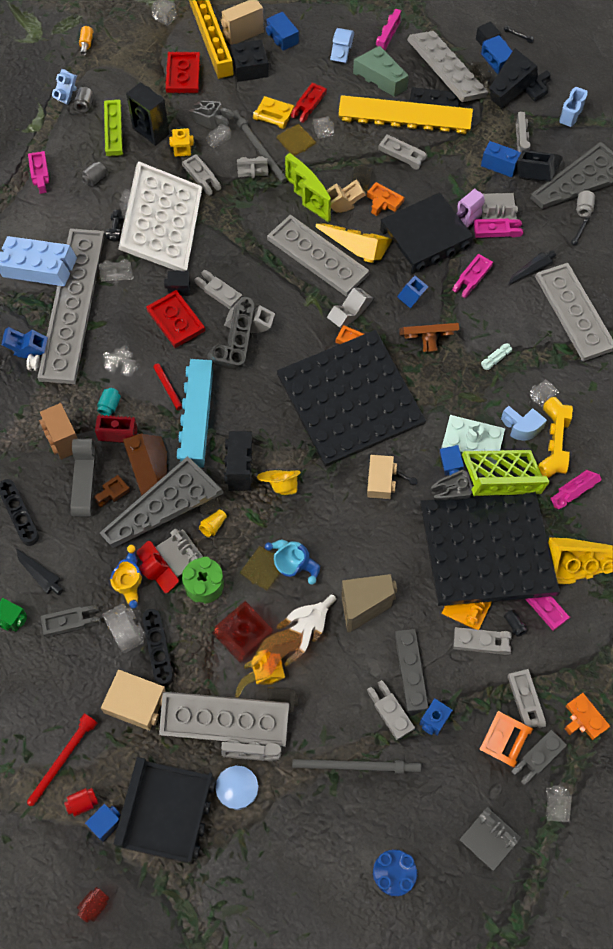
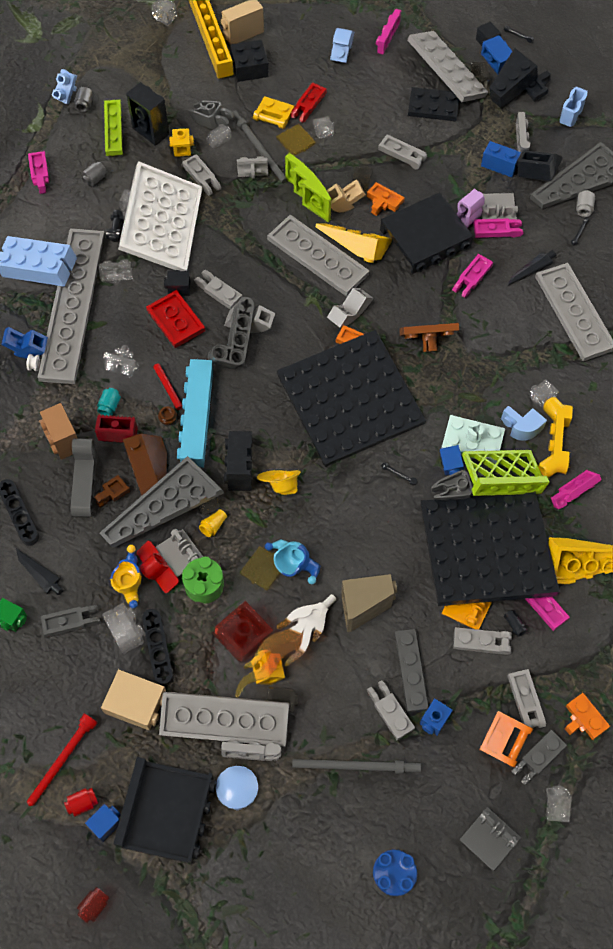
(85, 39): light orange piece -> none
(167, 415): none -> reddish brown plate
(183, 72): red plate -> none
(282, 31): blue brick -> none
(380, 477): tan brick -> none
(382, 70): sand green wedge -> none
(405, 113): yellow brick -> none
(412, 291): blue brick -> none
(496, 356): light aqua axle -> none

